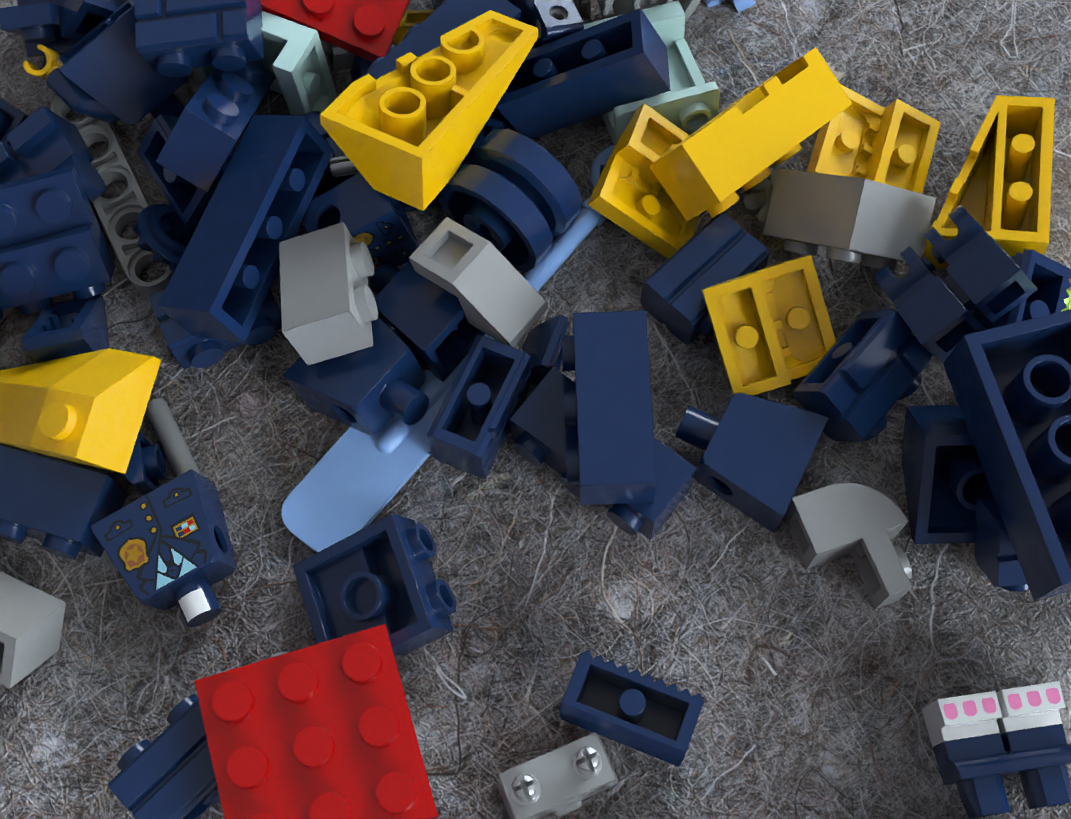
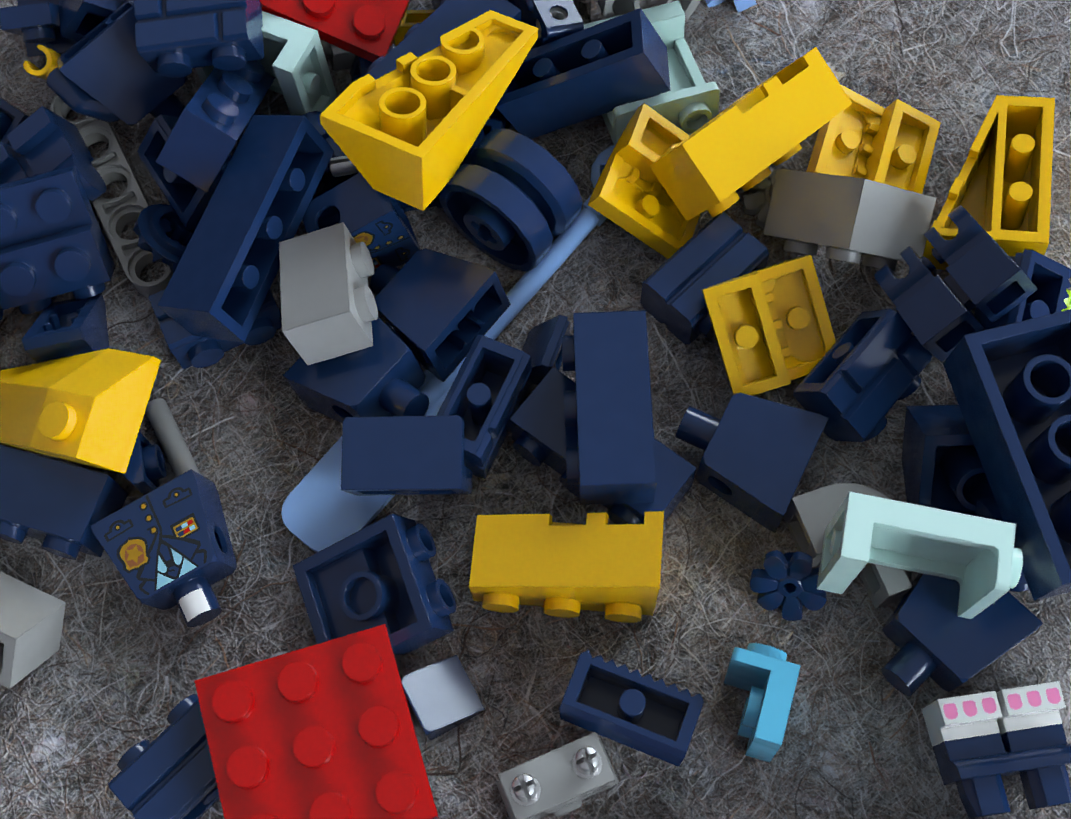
(404, 456): none -> dark blue panel
(441, 696): none -> slope
(483, 280): light grey slope -> none
(568, 565): none -> yellow wedge
(771, 688): none -> medium azure bracket
(788, 582): none -> dark blue plant
(924, 541): none -> light aqua panel
(949, 646): none -> dark blue torso

